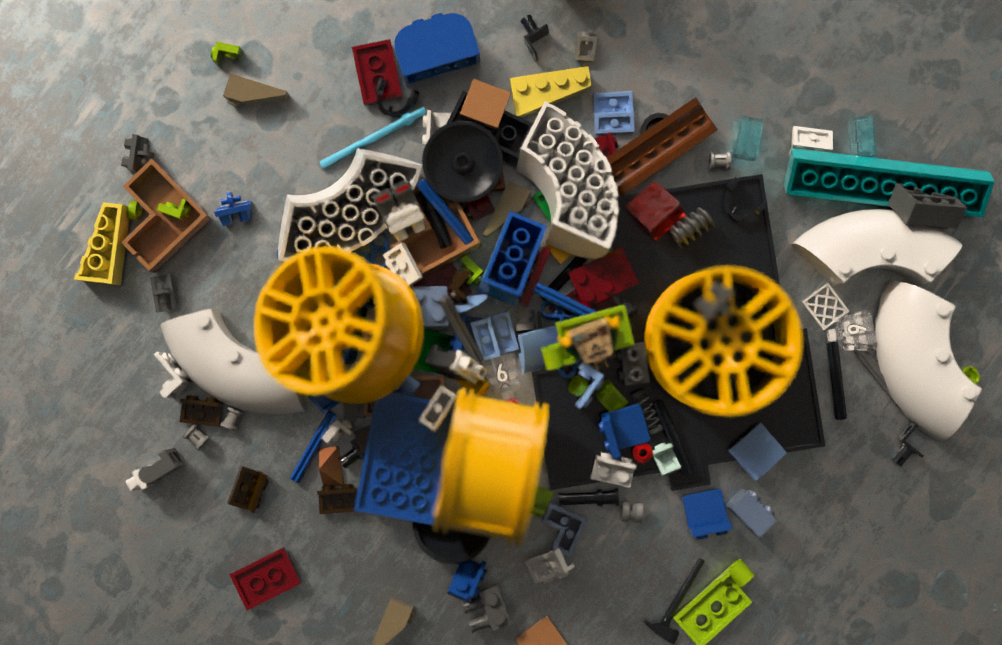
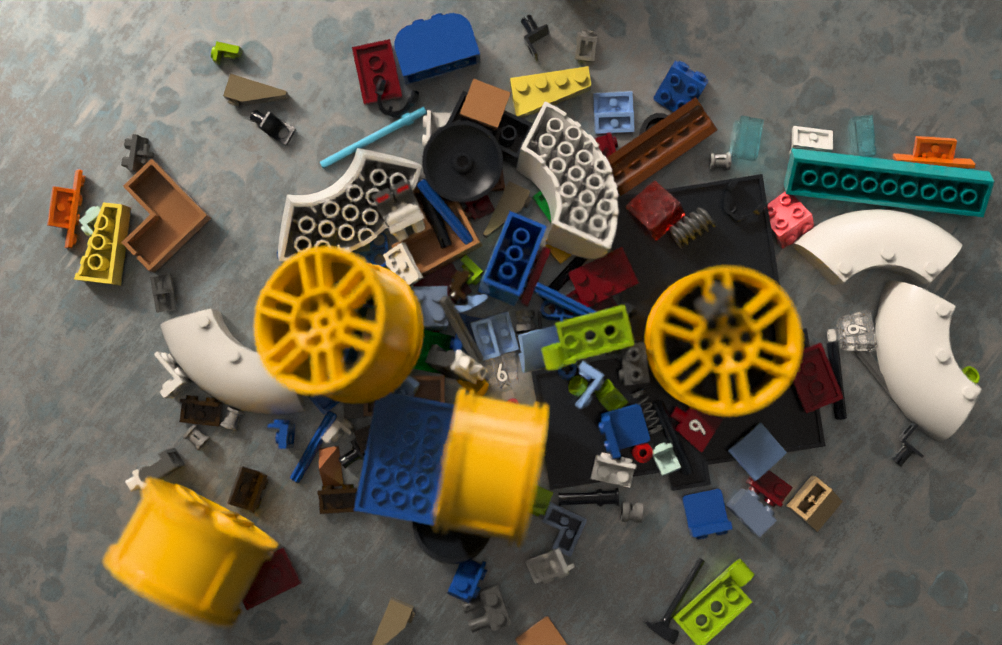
(64, 208): none -> orange bracket
(89, 220): none -> light aqua bracket
(134, 210): lime tile -> none
(171, 209): lime bracket -> none
(190, 553): none -> yellow wheel
(242, 208): blue hips -> none
(272, 125): none -> black bracket
(286, 435): none -> blue bracket
(438, 408): white brick -> none
(592, 341): torso -> none
(680, 86): none -> blue bracket
(696, 426): none -> dark red torso
(770, 487): none -> dark red bracket
(789, 219): none -> coral bracket
(814, 503): none -> tan slope
(815, 379): none -> dark red plate
(816, 294): white window -> none
(926, 209): dark grey wedge -> none
(935, 152): none -> orange bracket

